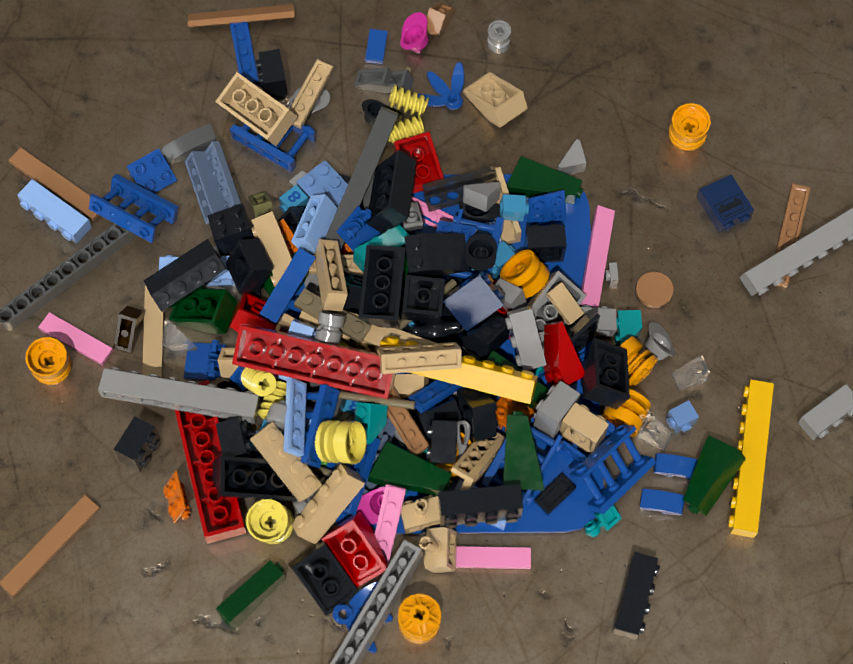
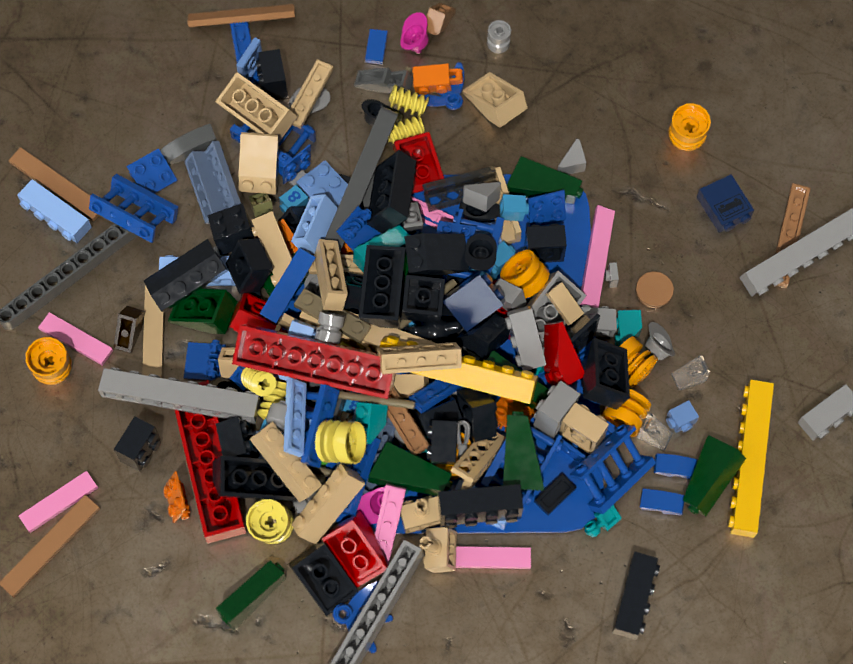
(58, 501): none -> bright pink tile
(175, 340): clear slope -> none
(247, 64): none -> medium blue tile
(258, 163): none -> tan slope
(291, 166): none -> blue hinge
(419, 630): light orange wheel -> none
(435, 78): none -> orange brick

